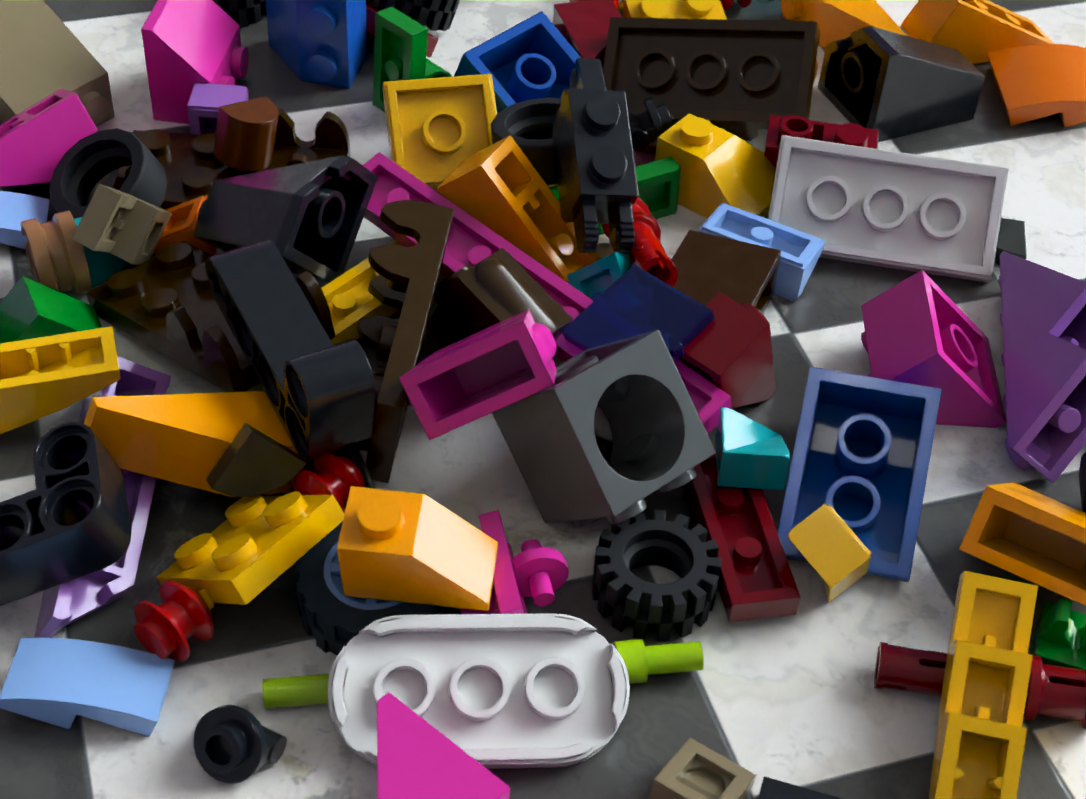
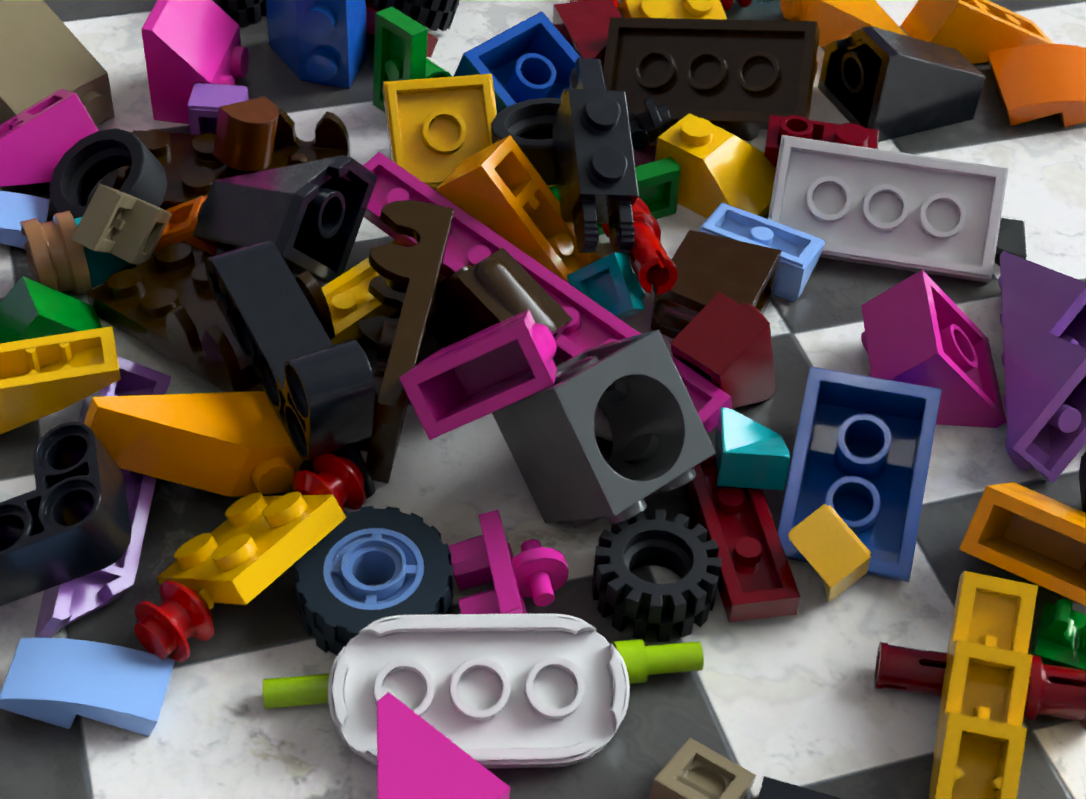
(234, 744): black plate -> none
(254, 465): pearl dark grey tile -> none
(413, 551): light orange slope -> none
(638, 306): clear blue piece -> none

